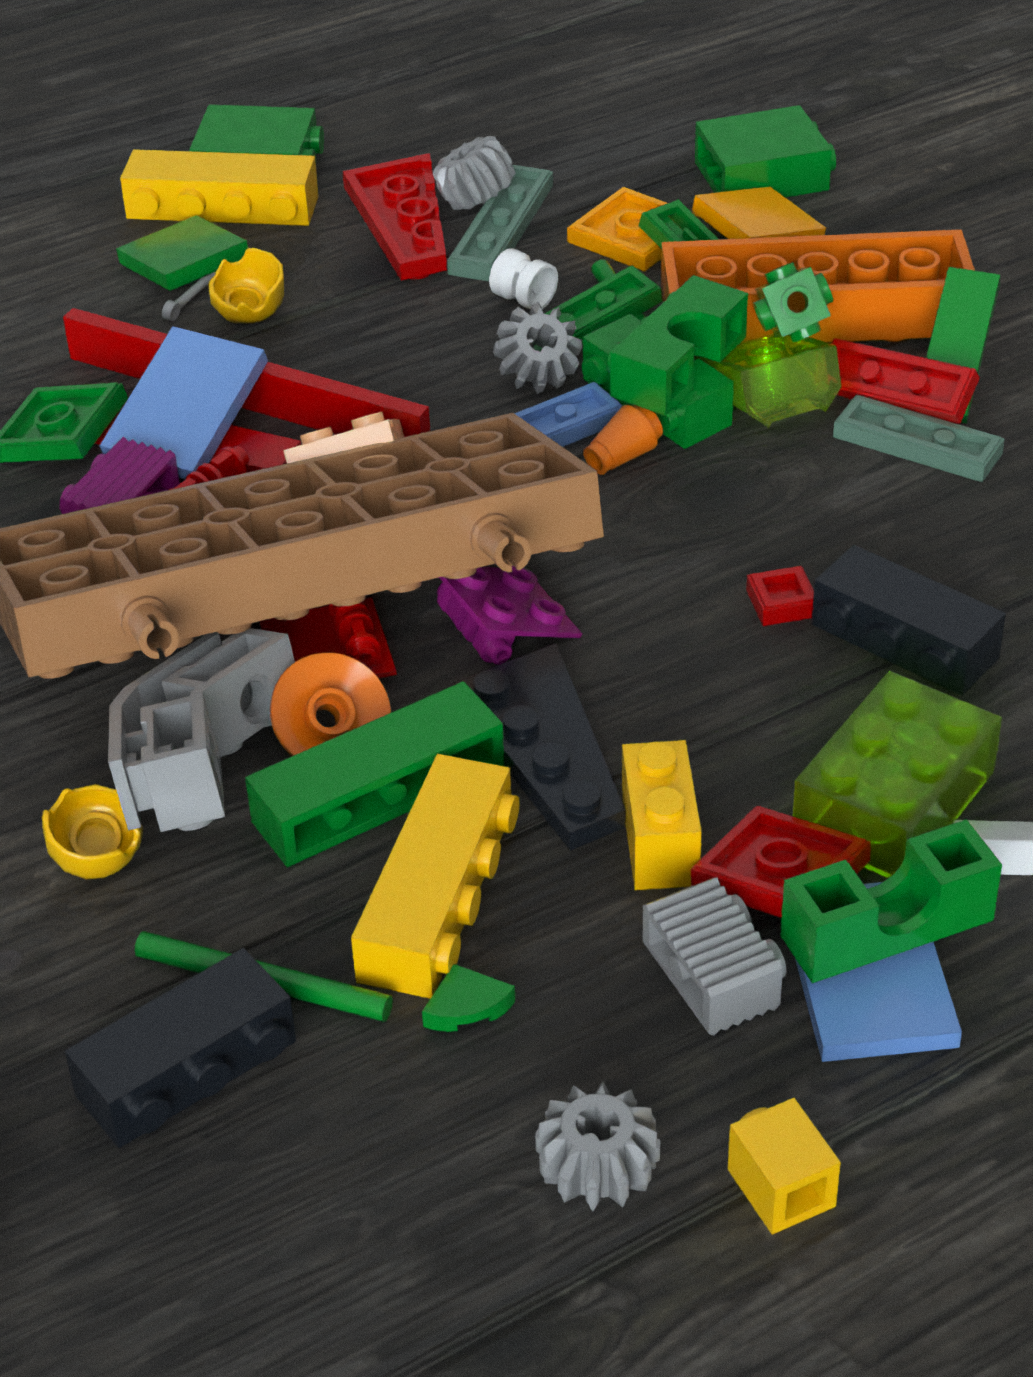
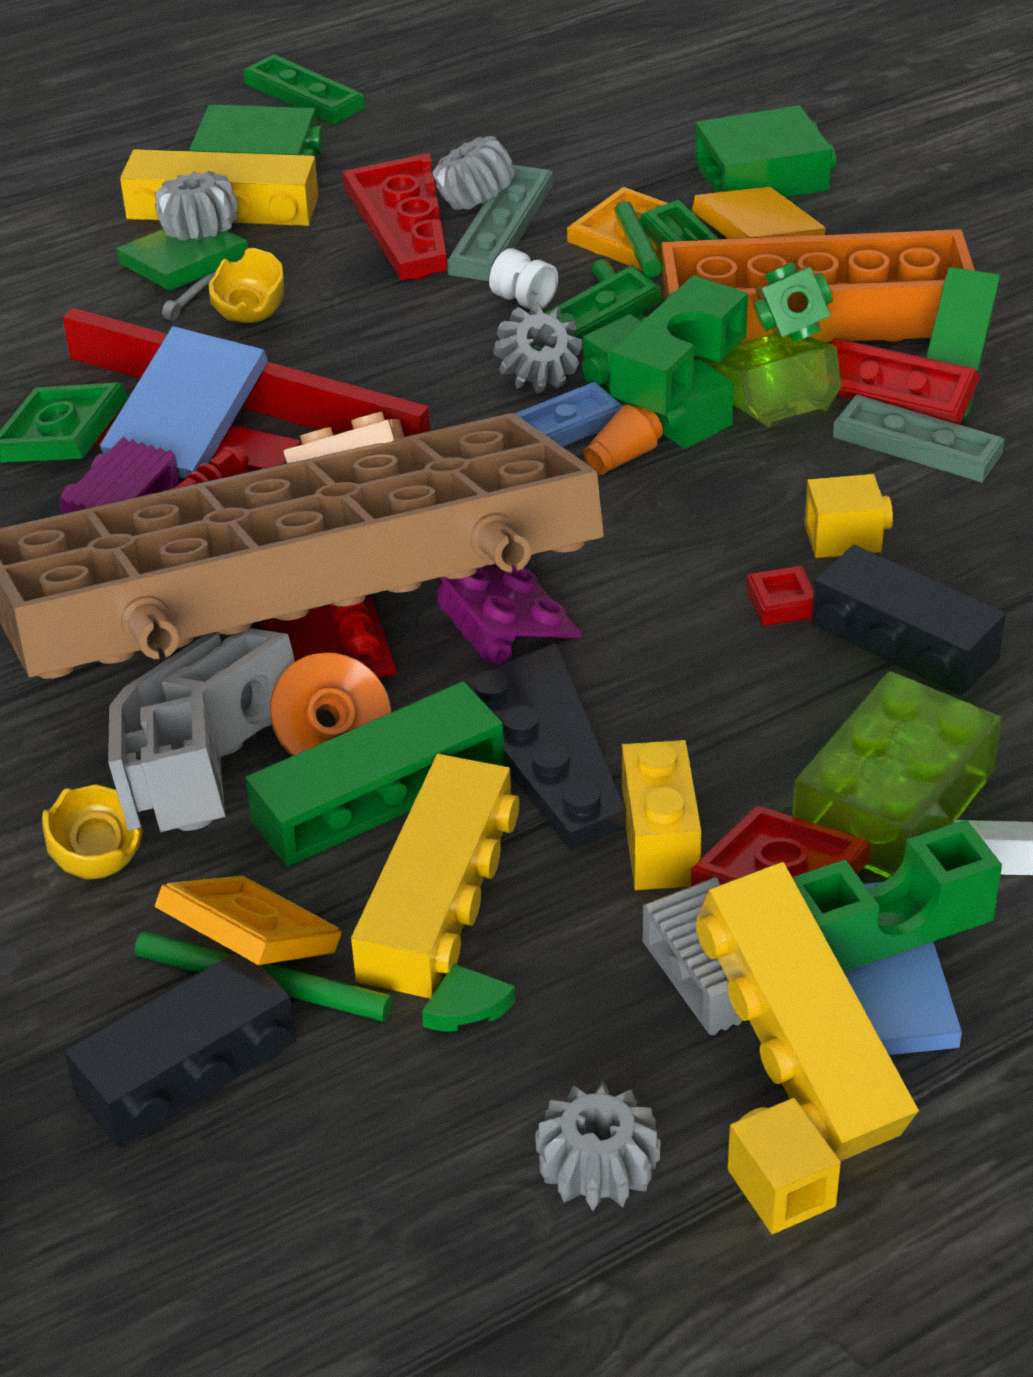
(196, 206): none -> light grey gear
(248, 919): none -> light orange tile
(304, 88): none -> green tile
(638, 239): none -> green bar
(804, 1011): none -> yellow brick
(846, 514): none -> yellow brick

